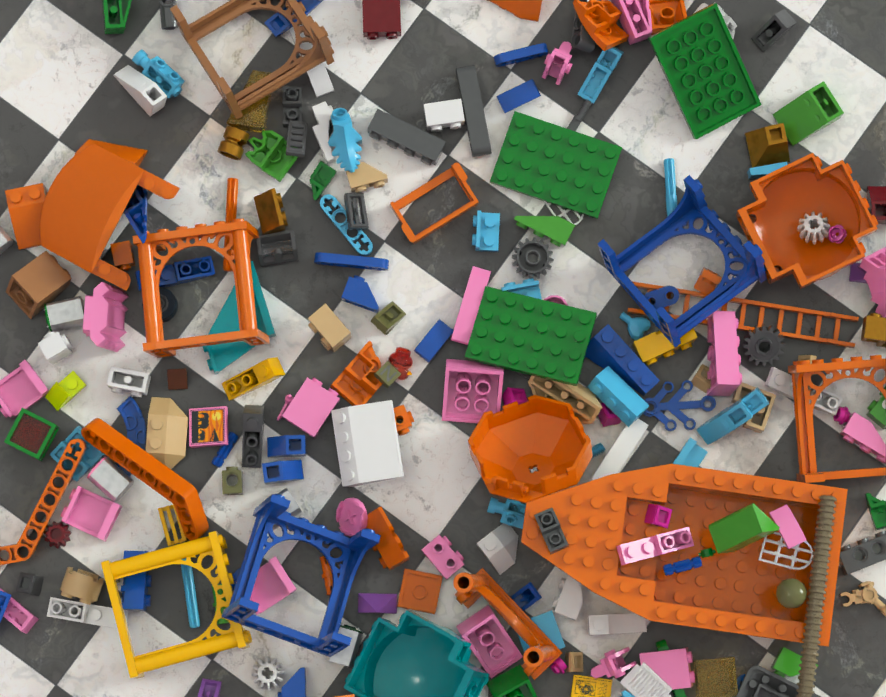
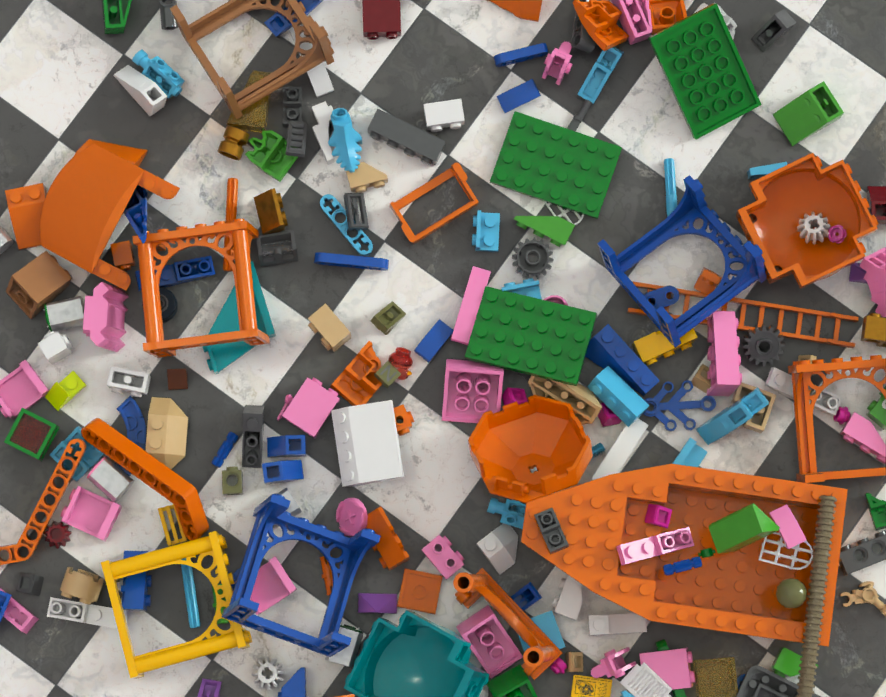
(208, 426): tile -> none
(253, 378): yellow slope -> none
(321, 178): green slope -> none
(359, 294): blue slope -> none
(473, 111): dark grey beam -> none
(636, 325): medium azure rock -> none
(768, 145): pearl gold slope -> none

